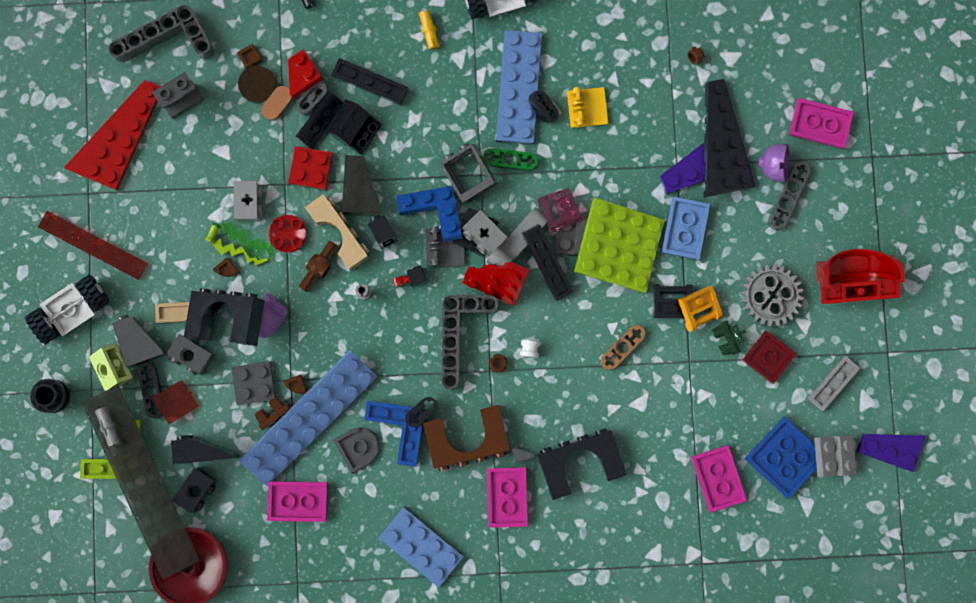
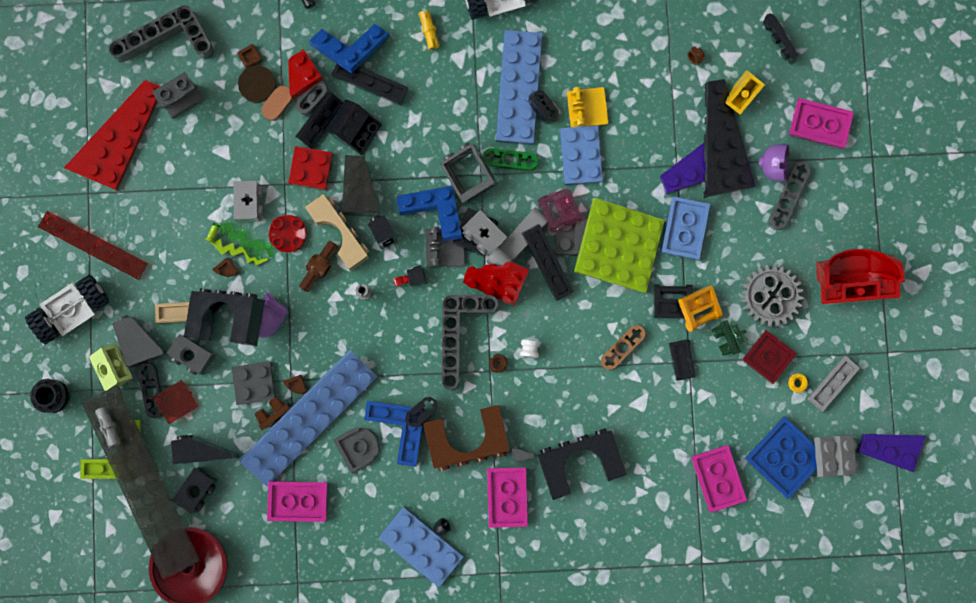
(349, 57): none -> blue plate
(442, 526): none -> black hinge
(581, 155): none -> medium blue plate
(682, 360): none -> black tile
(744, 92): none -> yellow slope
(779, 37): none -> black hinge
(803, 380): none -> yellow plate

